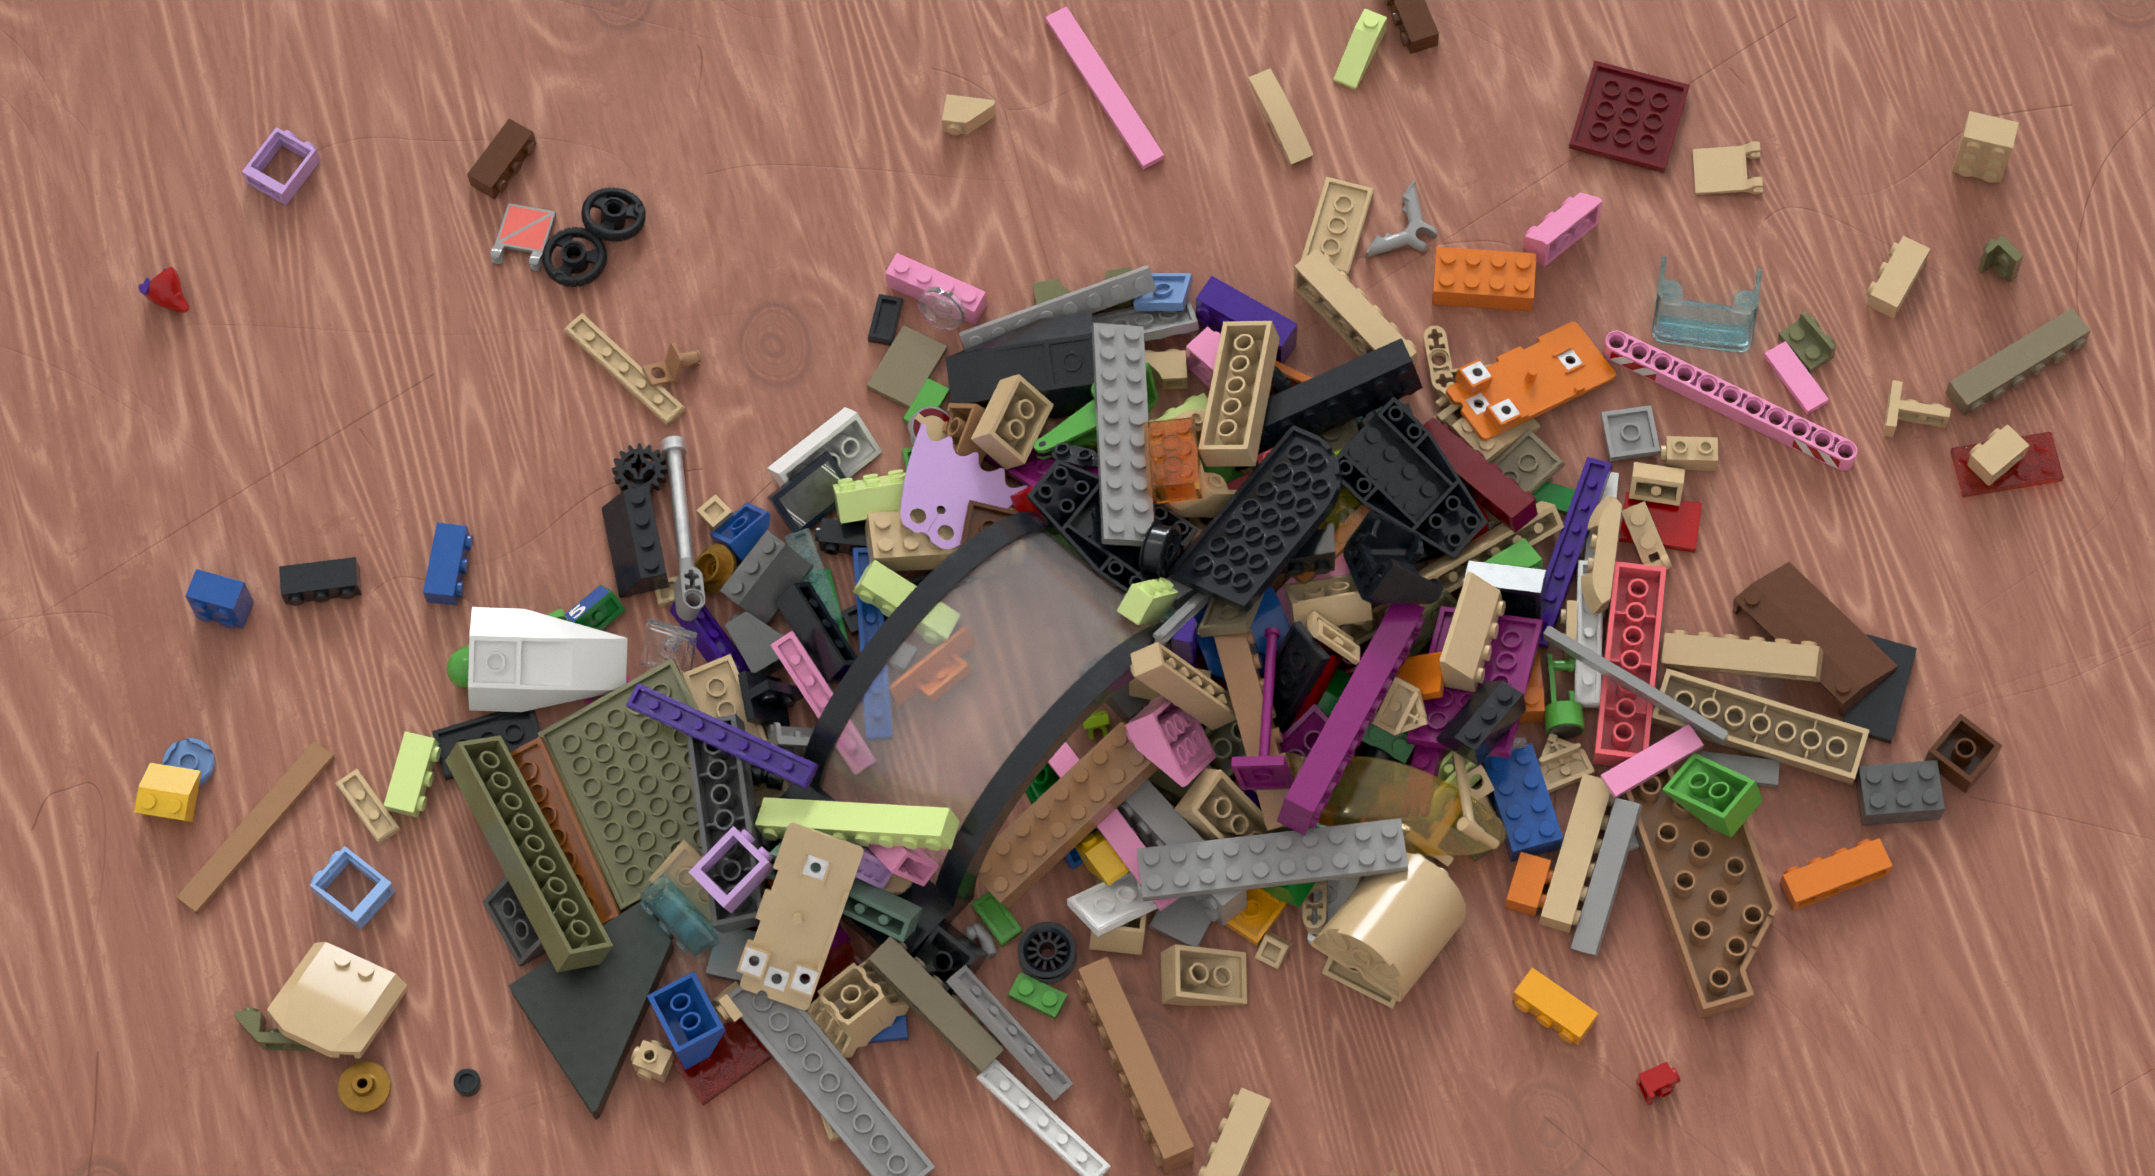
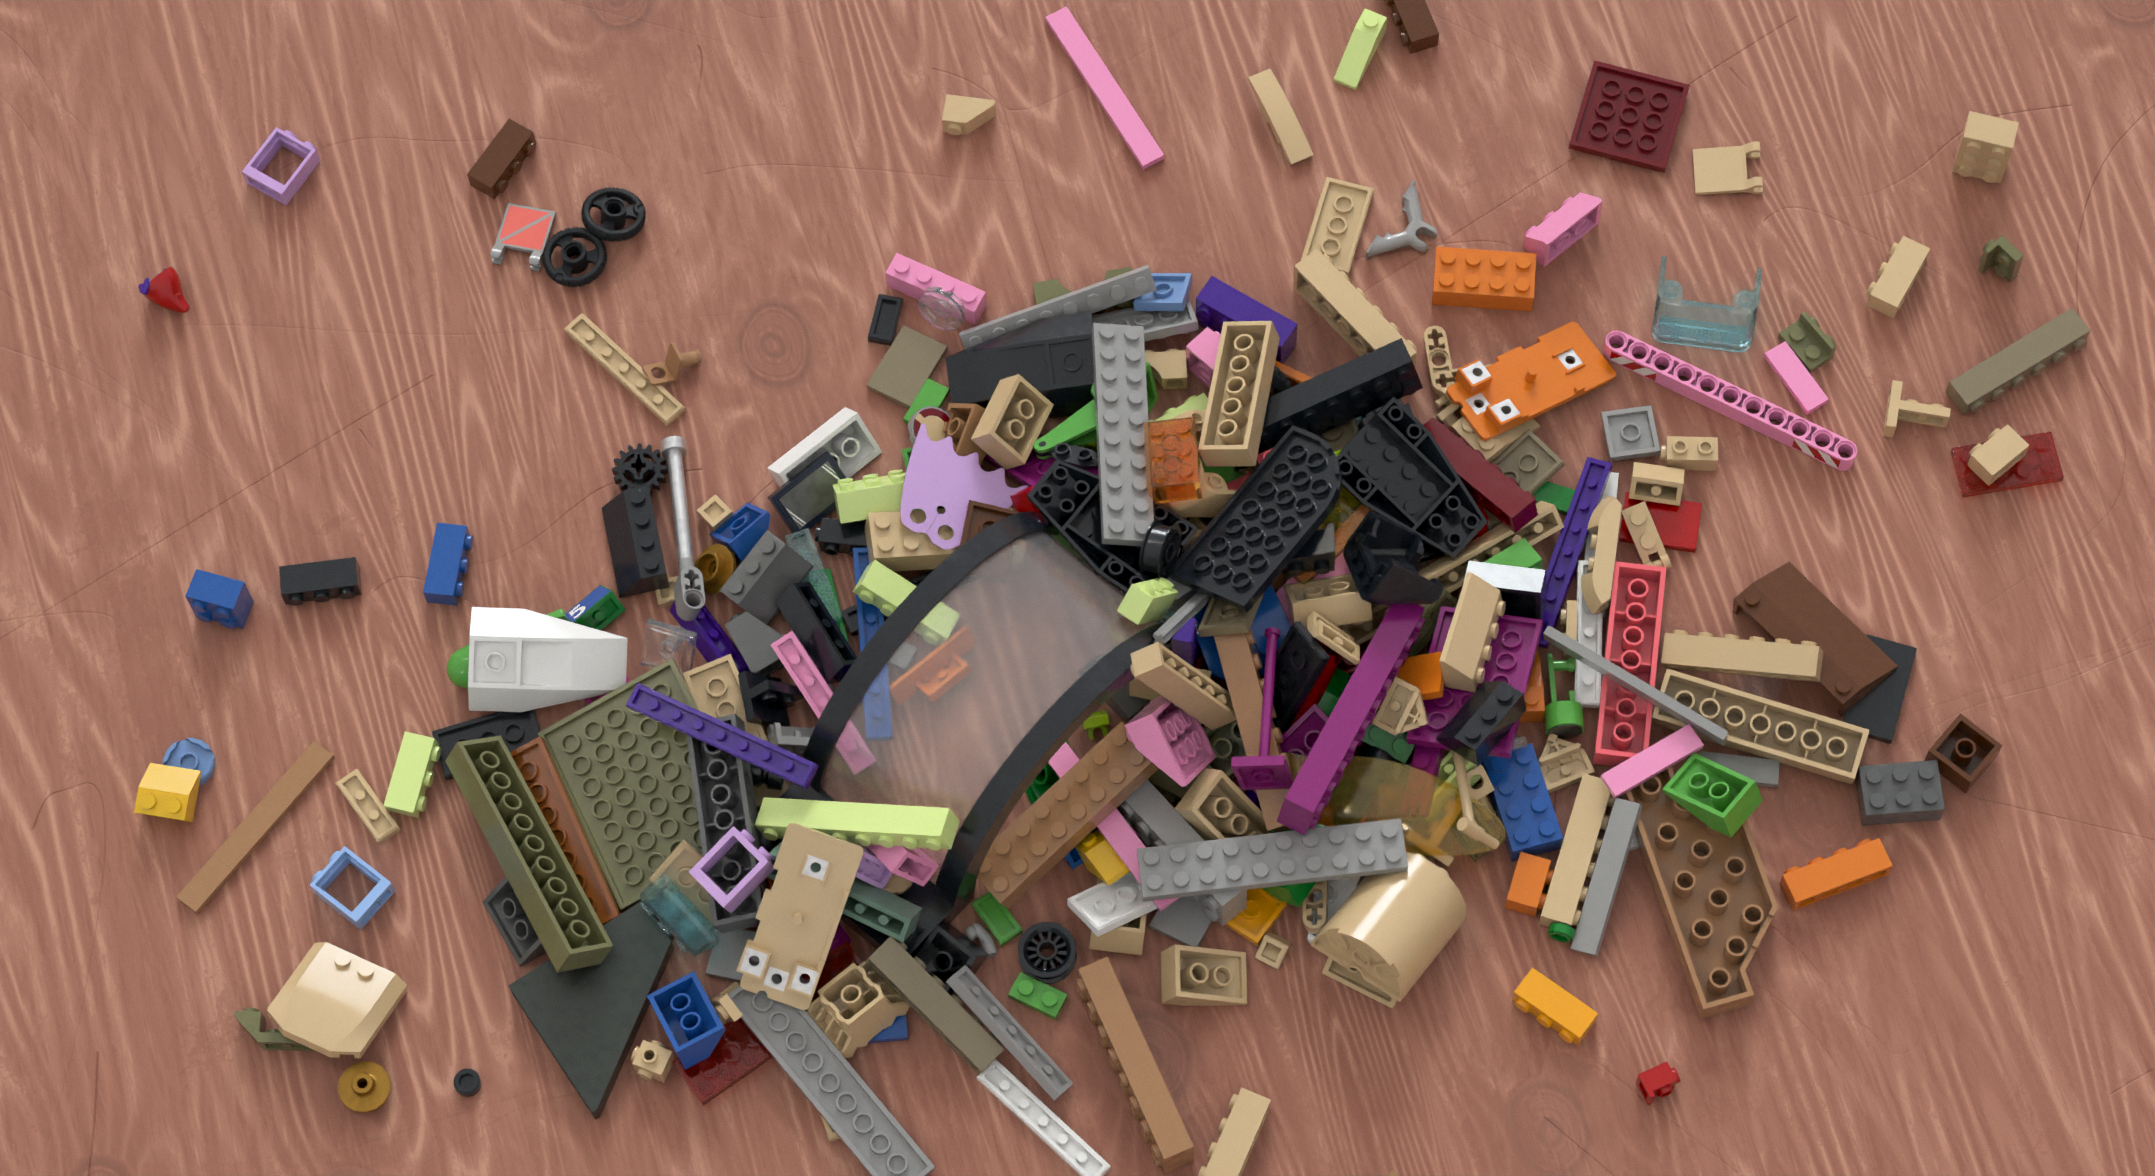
(1561, 932): none -> green tile

